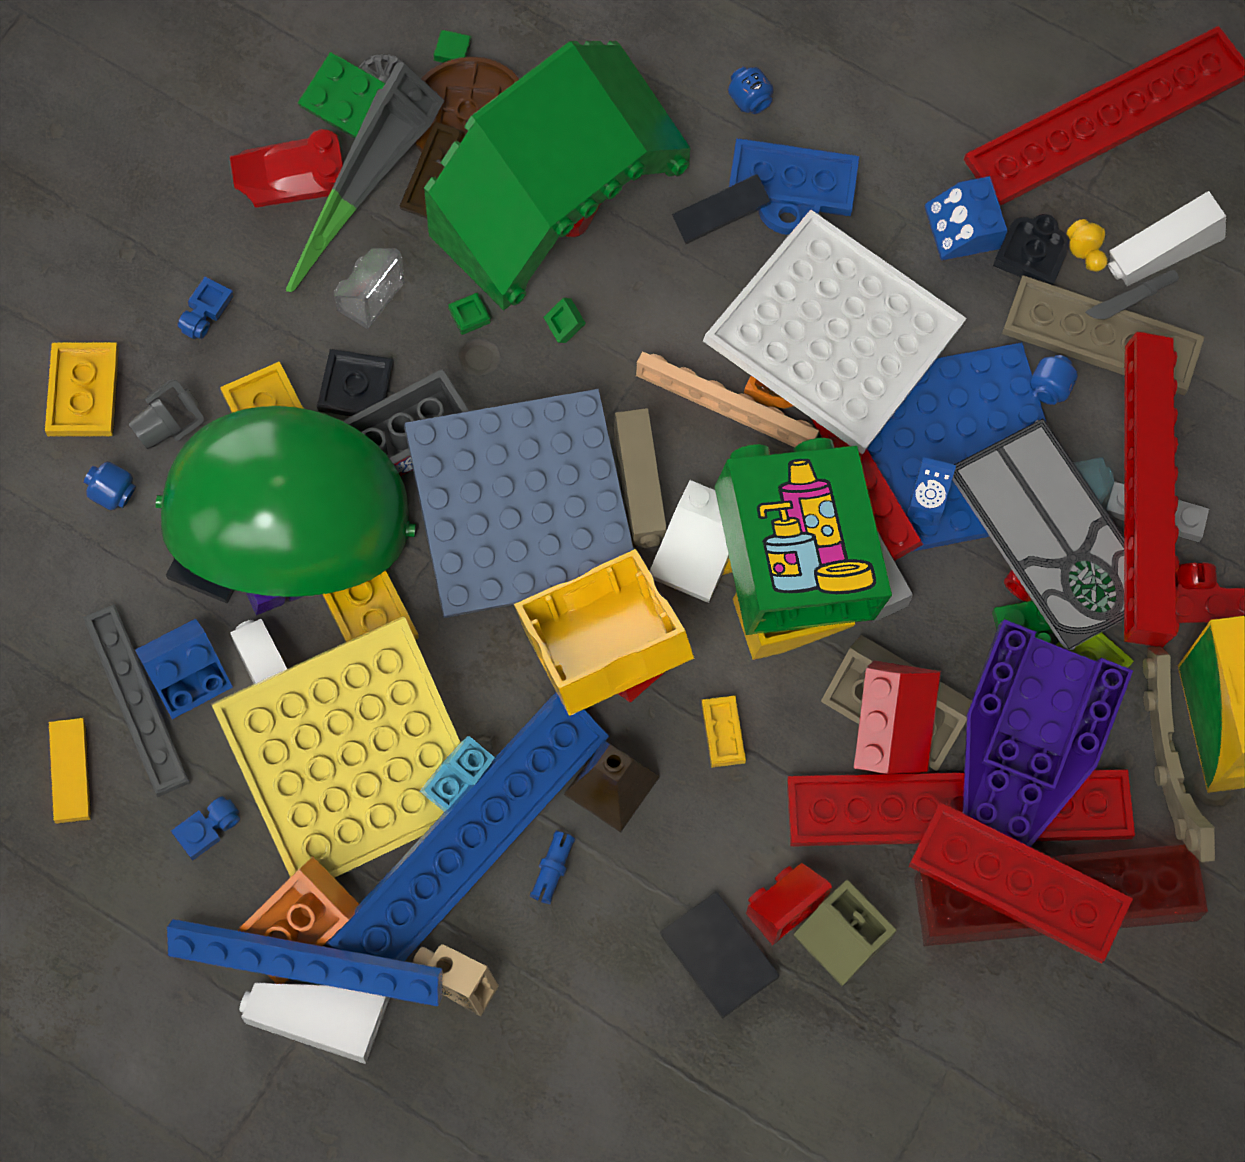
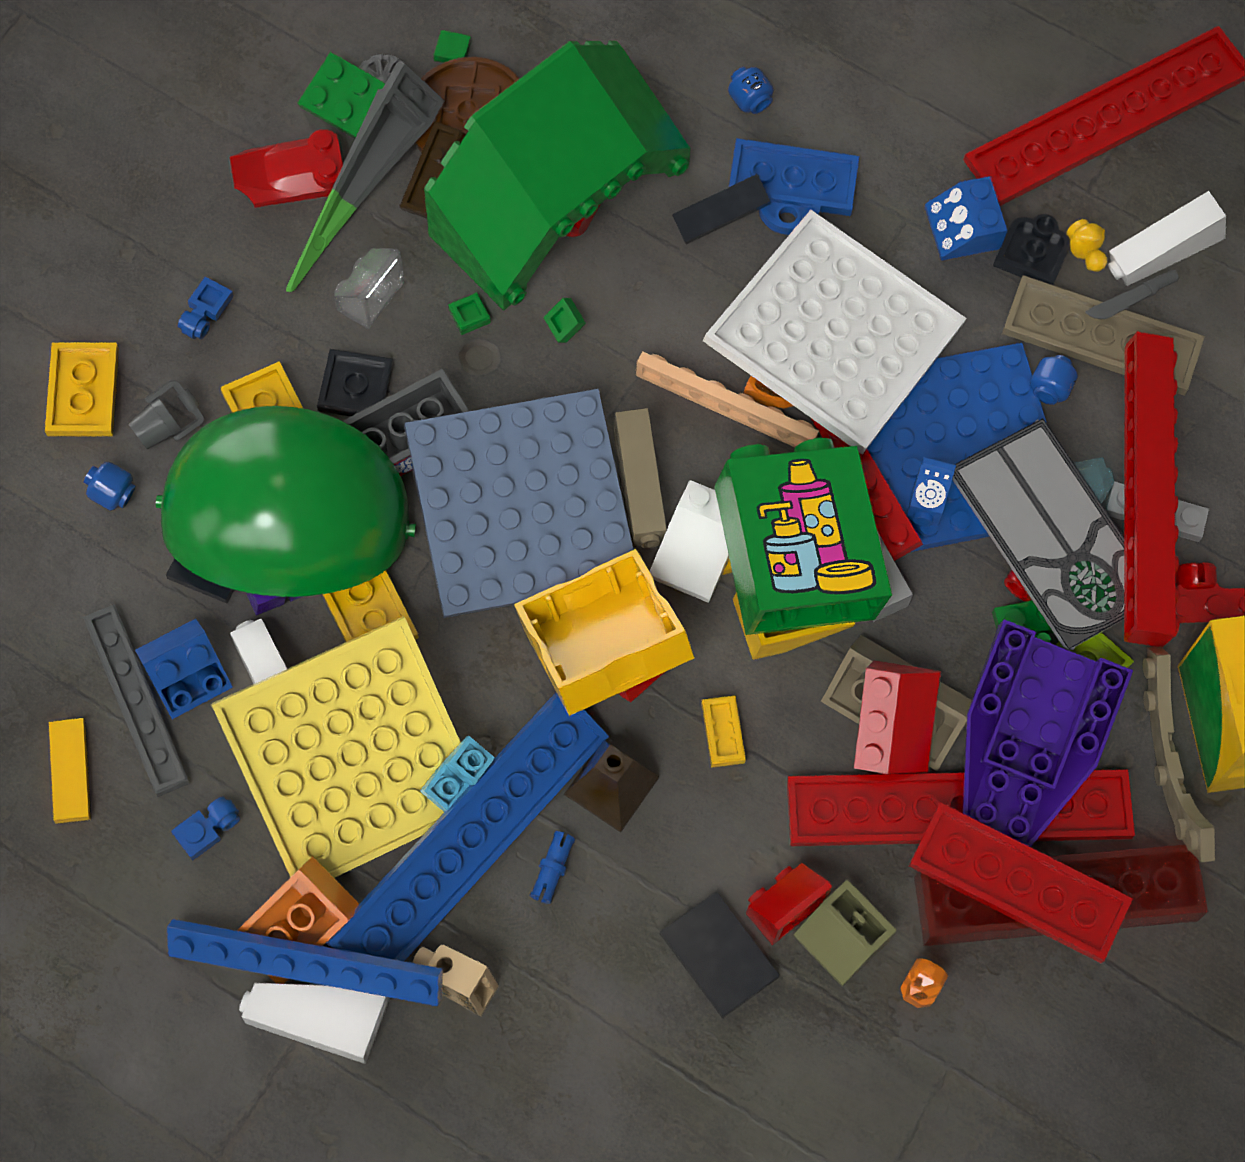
(923, 983): none -> orange rock

